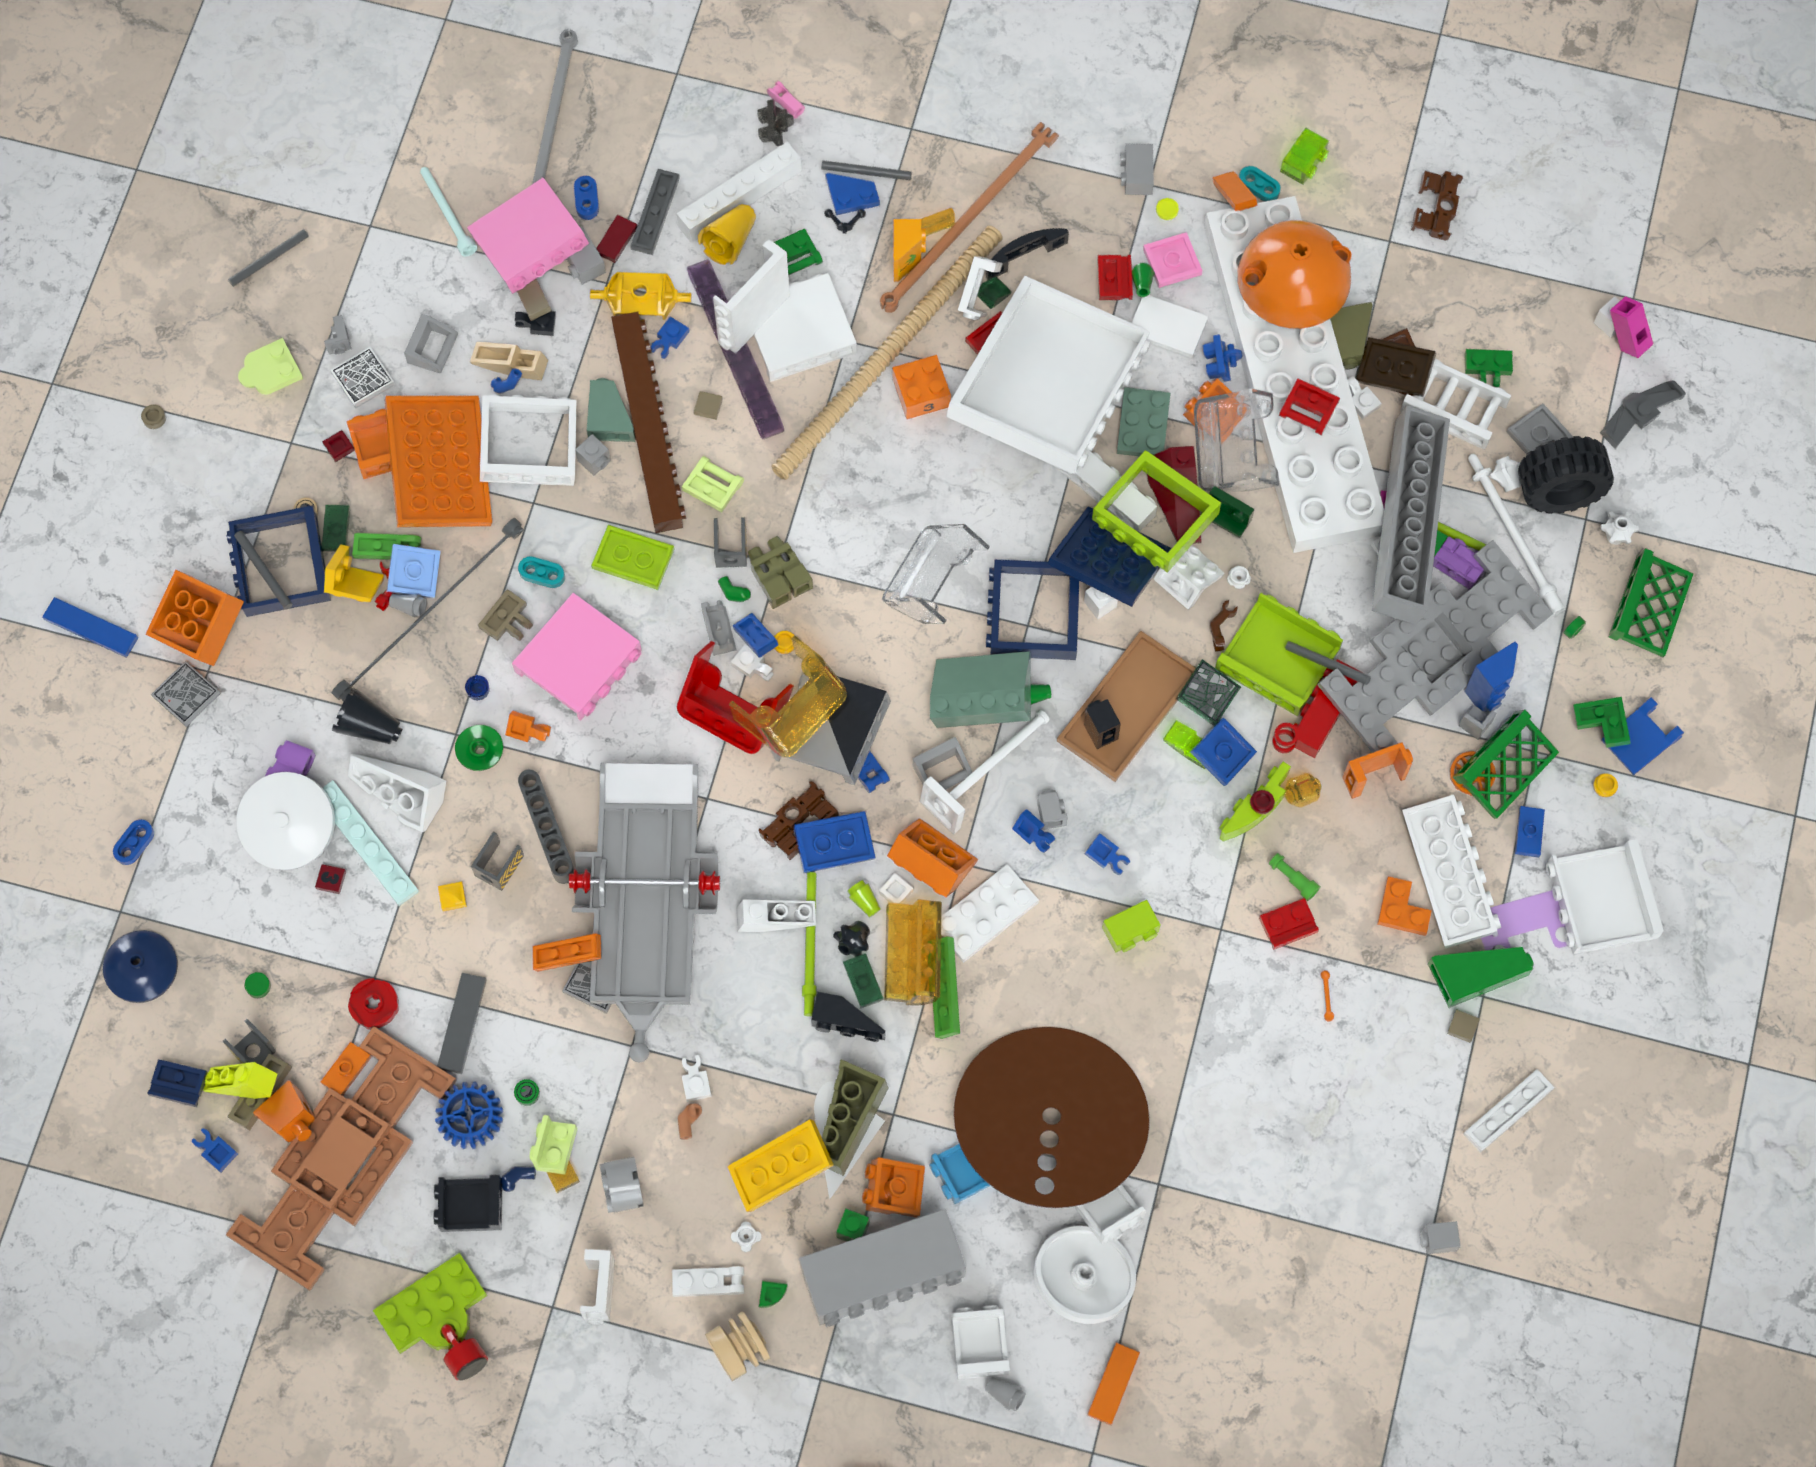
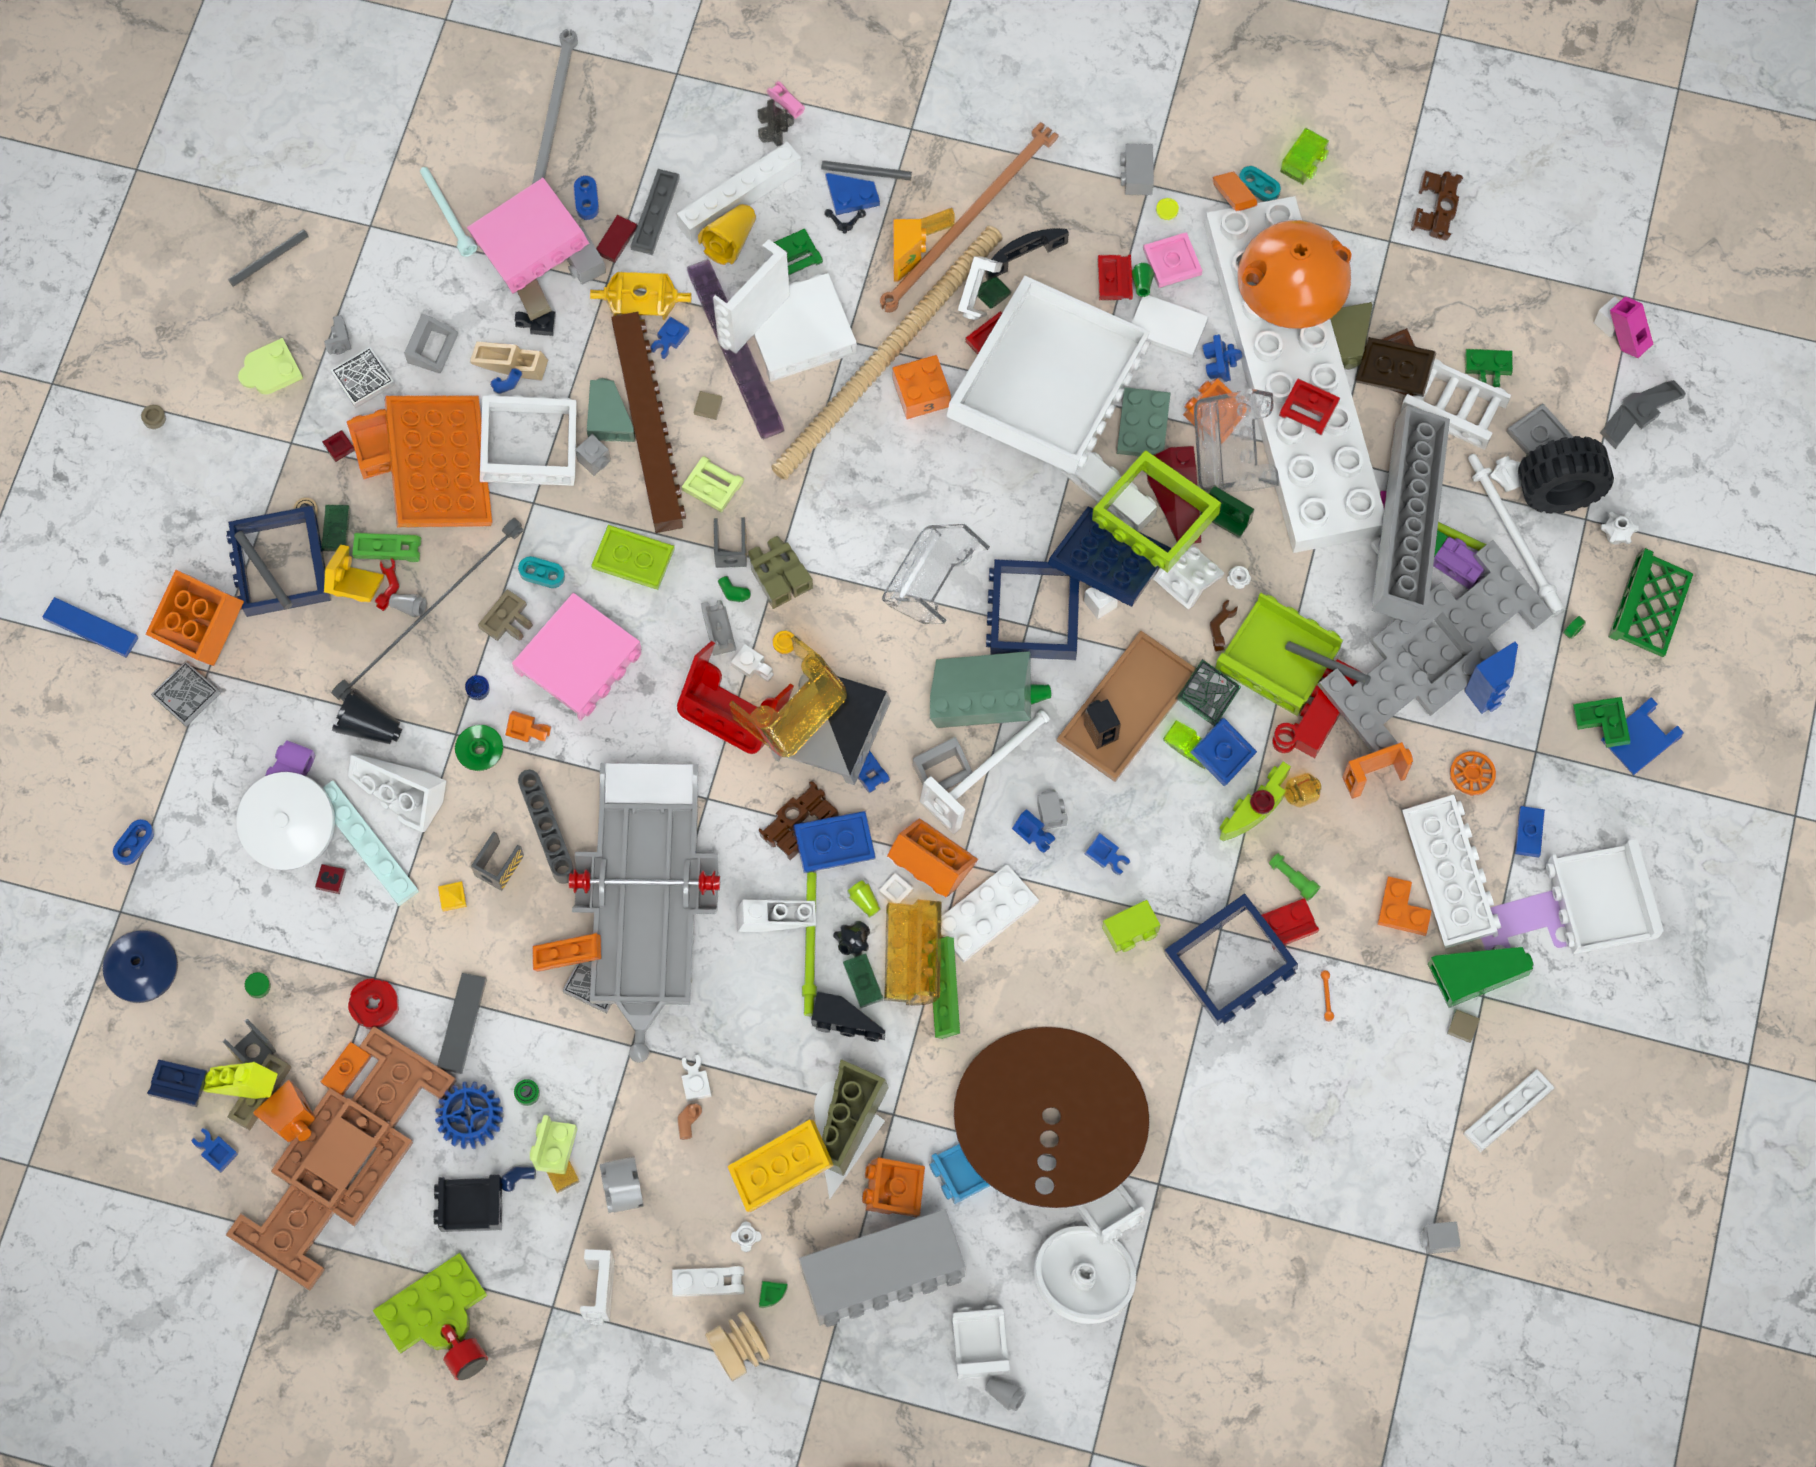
(413, 570): light blue plate -> none
(755, 635): blue plate -> none
(852, 1226): green brick -> none
(1113, 1384): orange tile -> none
(1208, 927): none -> dark blue window
(1364, 400): white plate -> none
(1476, 722): light grey panel -> none
(1497, 745): green fence -> none
(1605, 785): yellow plate -> none

